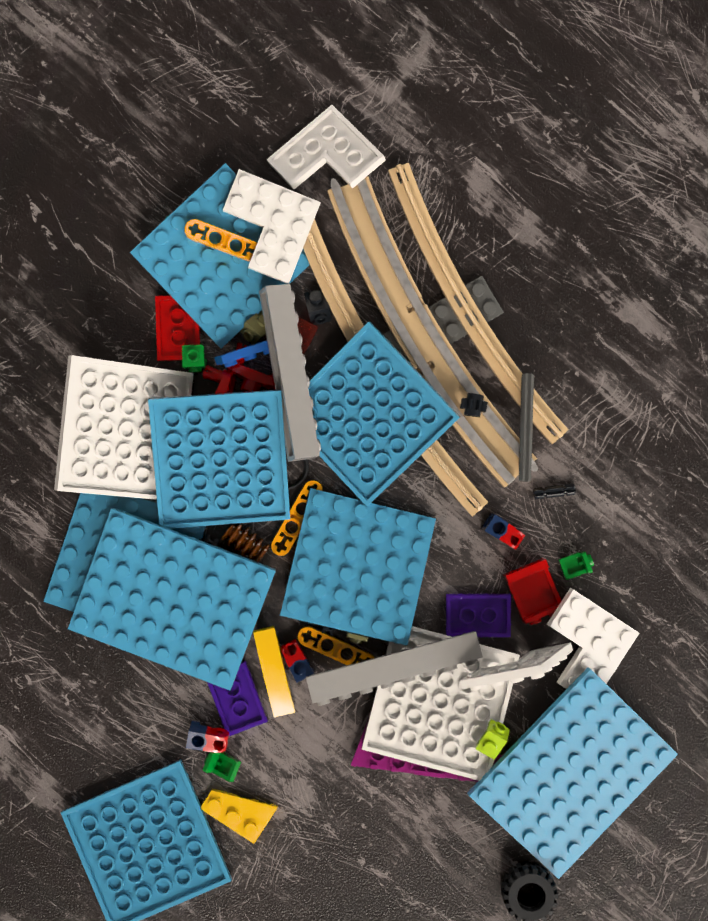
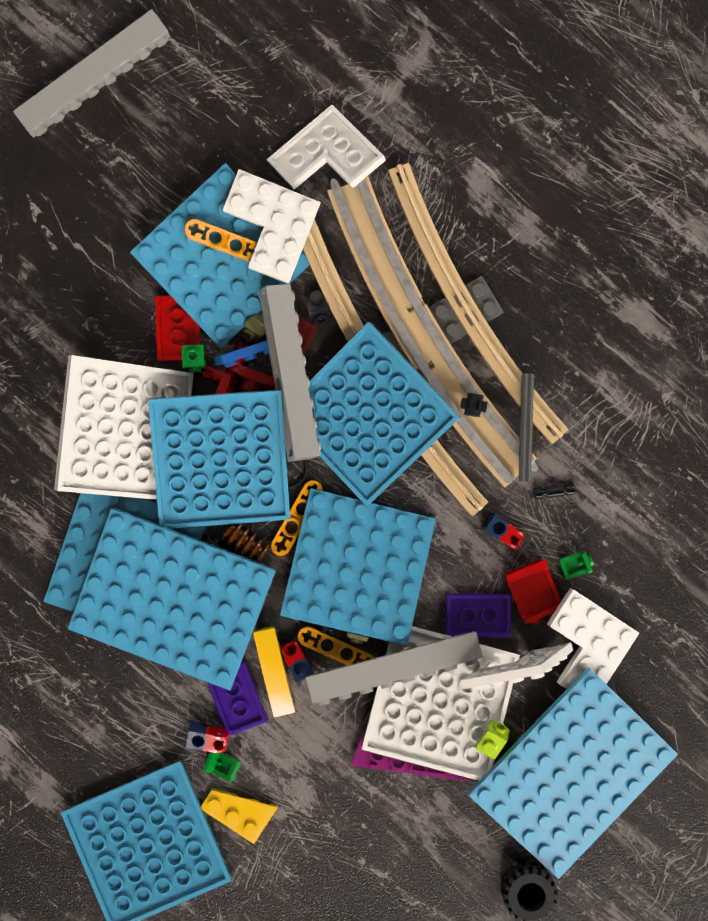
(92, 74): none -> light grey brick

